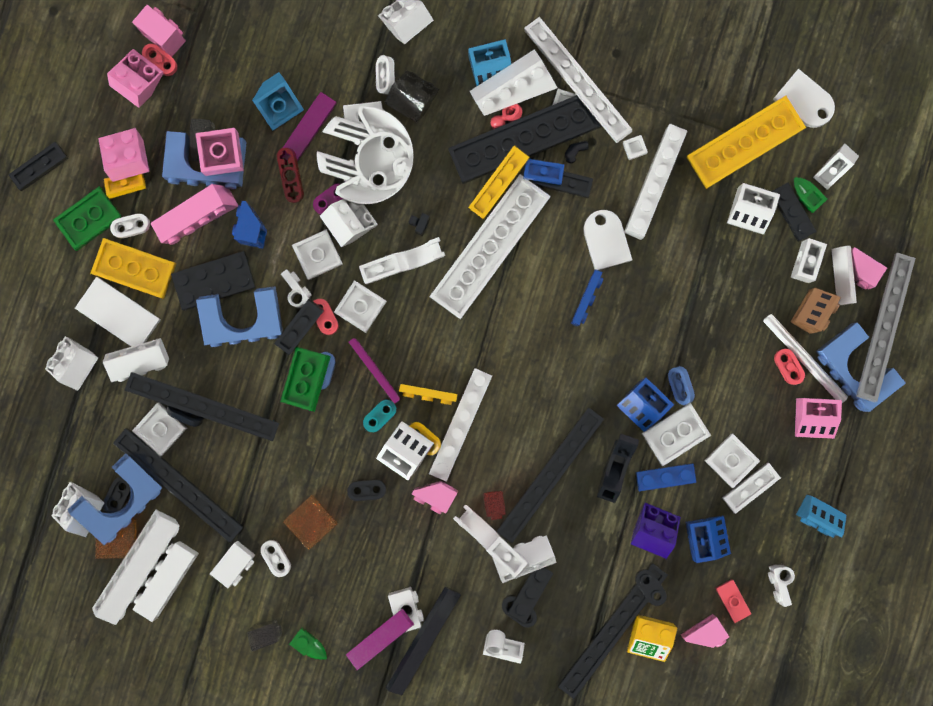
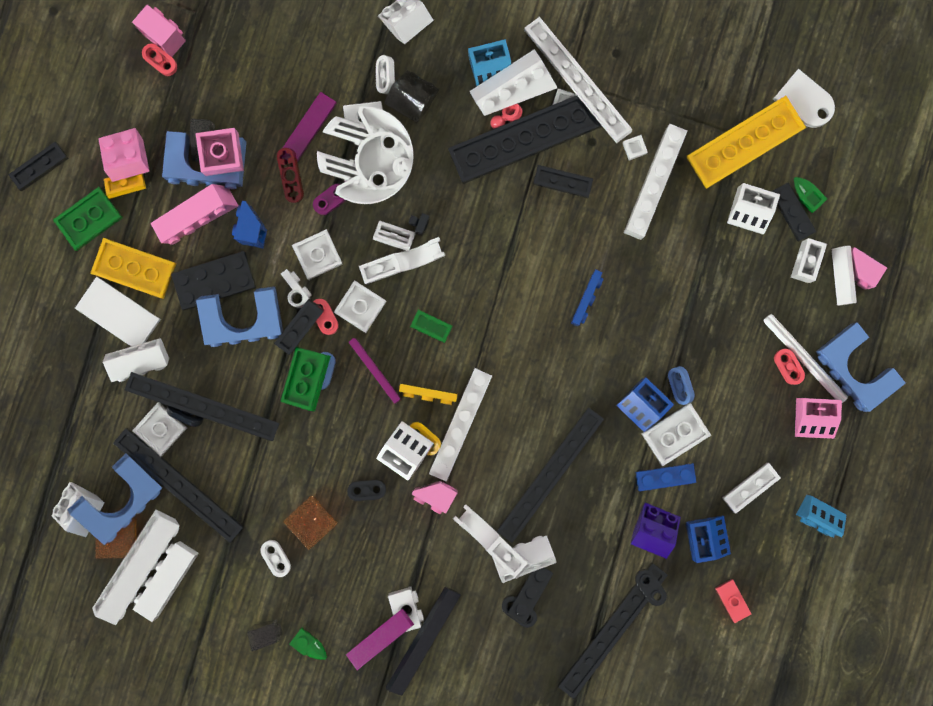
(71, 363): white slope -> none
(118, 494): black plate -> none
(131, 225): white plate -> none
(135, 78): bright pink slope -> none
(232, 564): white brick -> none
(276, 101): dark azure slope -> none
(348, 221): white slope -> none
(379, 415): teal plate -> none
(392, 238): none -> white tile
(431, 326): none -> green plate
(490, 246): white plate -> none
(494, 504): clear red brick -> none
(499, 182): yellow plate -> none
(500, 647): white plate -> none
(544, 171): blue plate -> none
(573, 150): black arm -> none
(607, 241): white tile -> none
(616, 467): black arch -> none
(652, 638): yellow slope -> none
(707, 633): bright pink slope -> none
(732, 460): white plate -> none
(781, 594): white plate -> none
(816, 310): medium nougat slope -> none
(836, 166): white slope -> none
(885, 327): light grey plate -> none

